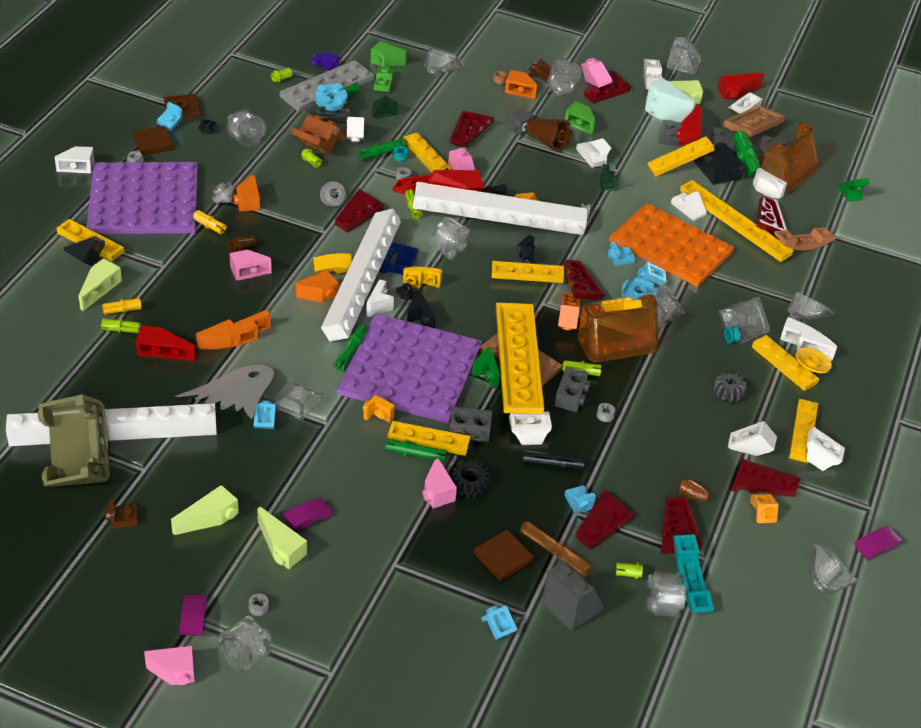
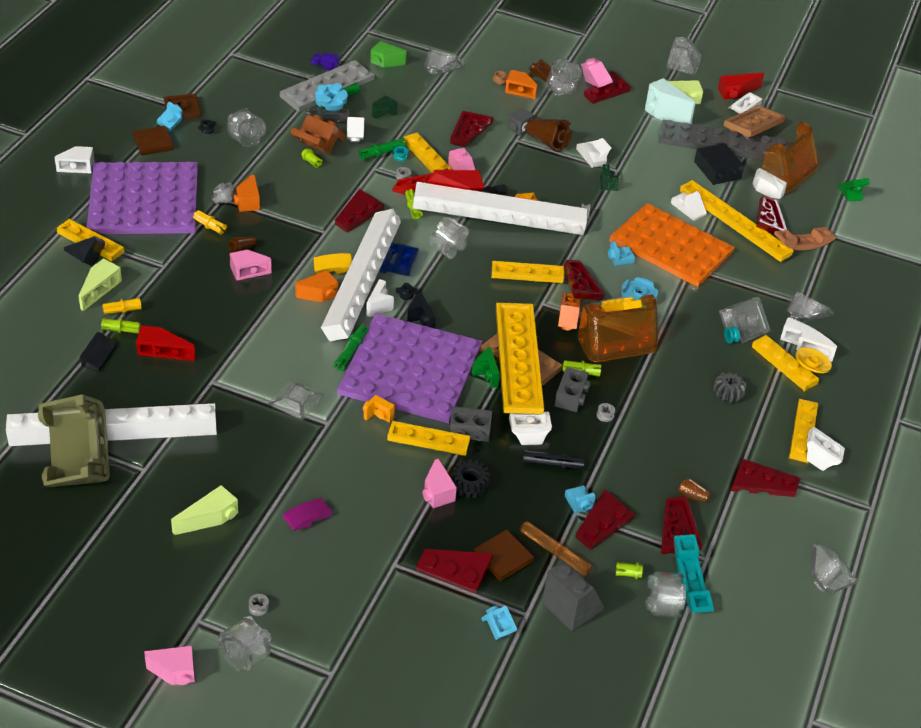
(97, 352): none -> black slope
(121, 515): reddish brown bracket -> none
(135, 156): light grey plate -> none
(193, 615): magenta slope -> none
(231, 335): orange slope -> none
(236, 388): light grey piece -> none
(265, 415): medium azure bracket -> none
(277, 76): lime pin -> none
(283, 542): yellowish green slope -> none
(332, 194): light grey plate -> none
(383, 79): bright green slope -> none
(408, 448): green pin -> none
(422, 275): yellow slope -> none
(456, 567): none -> dark red wing
(525, 249): black bracket -> none
(581, 117): bright green slope -> none
(652, 71): white slope -> none
(652, 273): medium azure bracket -> none
(667, 305): clear slope -> none
(680, 156): yellow plate -> none
(690, 127): red slope -> none
(746, 153): green piece -> none
(753, 439): white slope -> none
(765, 507): light orange bracket -> none
(876, 542): magenta slope -> none

